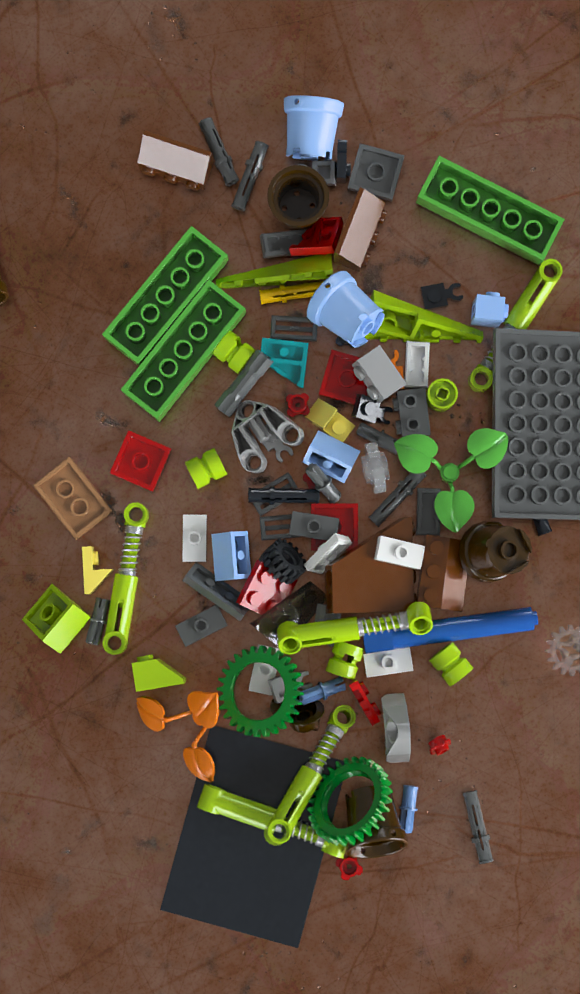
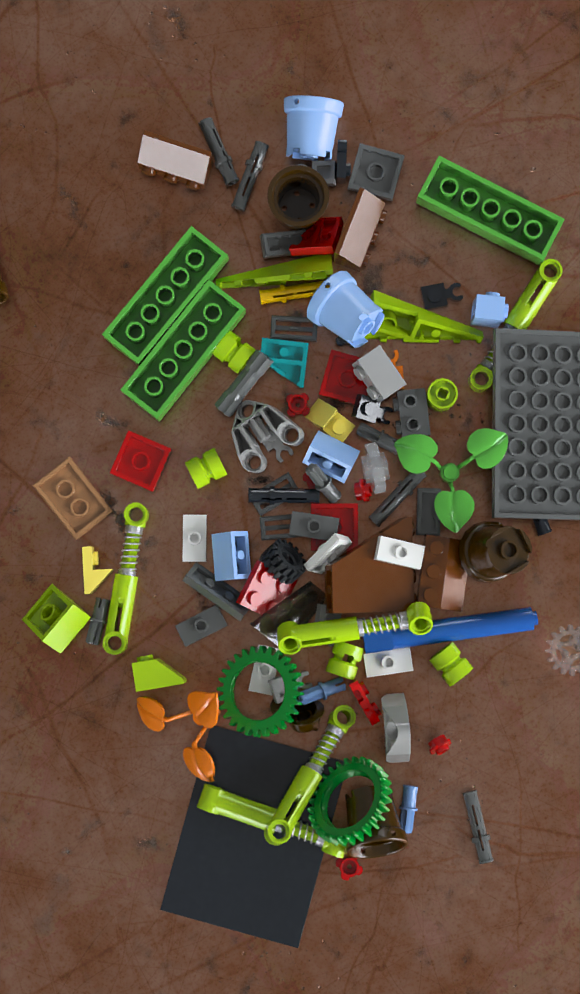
(362, 490): none -> red plate
(416, 365): white plate -> none

